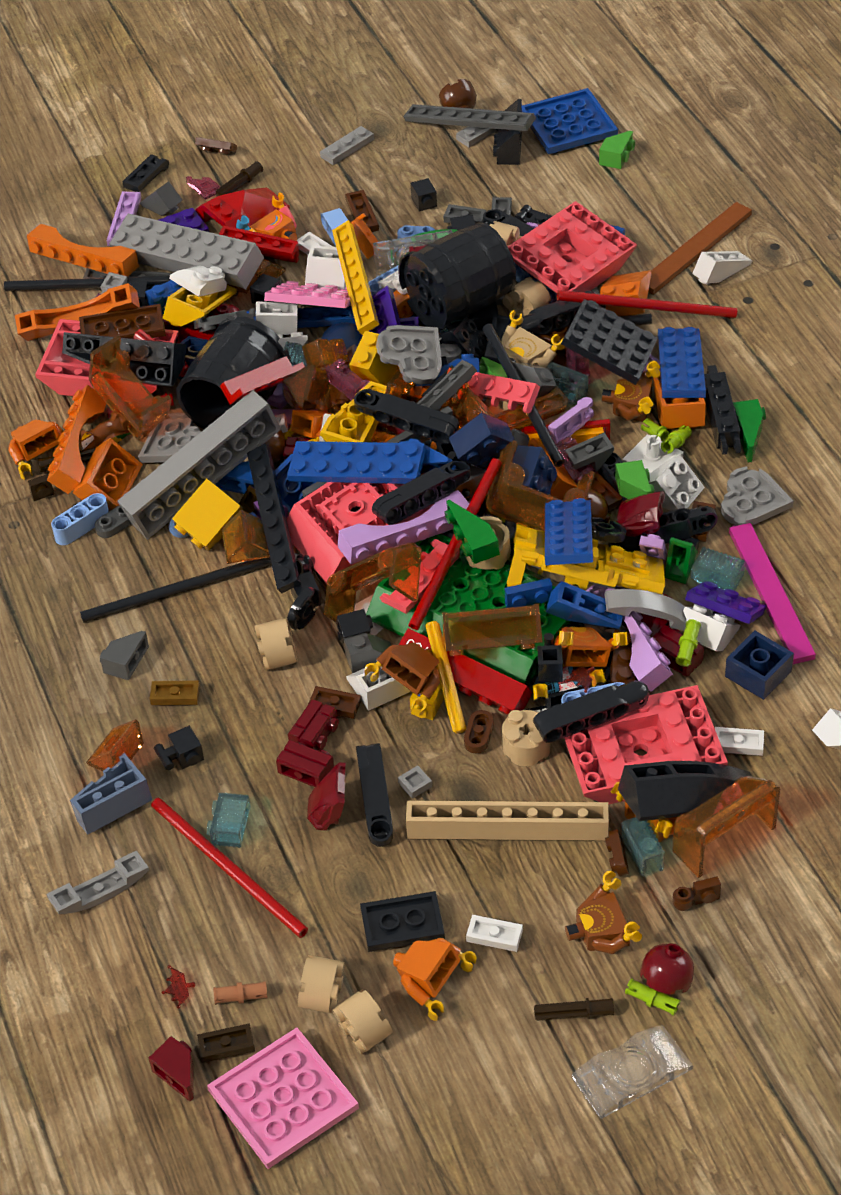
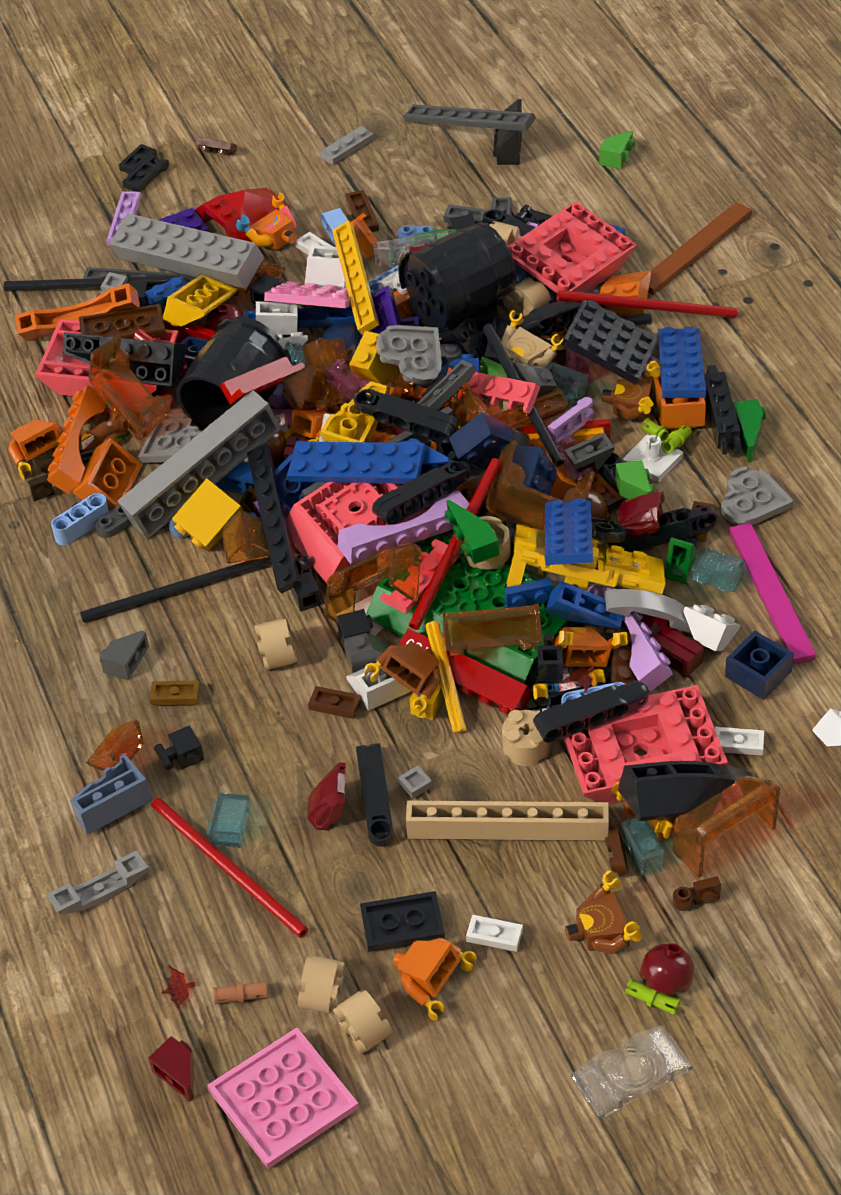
(50, 243): orange arch -> none
(135, 158): none -> black plate
(162, 200): dark grey slope -> none
(201, 280): white slope -> none
(204, 187): clear pink tile -> none
(210, 322): dark grey plate -> none
(226, 1043): dark brown plate -> none
(244, 176): dark brown axle -> none
(269, 245): red fence -> none
(302, 609): black tile -> none
(304, 763): dark red brick -> none
(315, 725): dark red brick -> none
(423, 194): black brick -> none
(458, 95): reddish brown cylinder -> none
(472, 135): light grey plate -> none
(478, 734): reddish brown plate -> none
(570, 121): blue plate -> none
(574, 1009): dark brown axle -> none
(653, 546): lavender hinge -> none
(677, 482): white slope -> none
(688, 642): lime pin -> none
(717, 266): white slope -> none
(726, 602): dark purple plate -> none

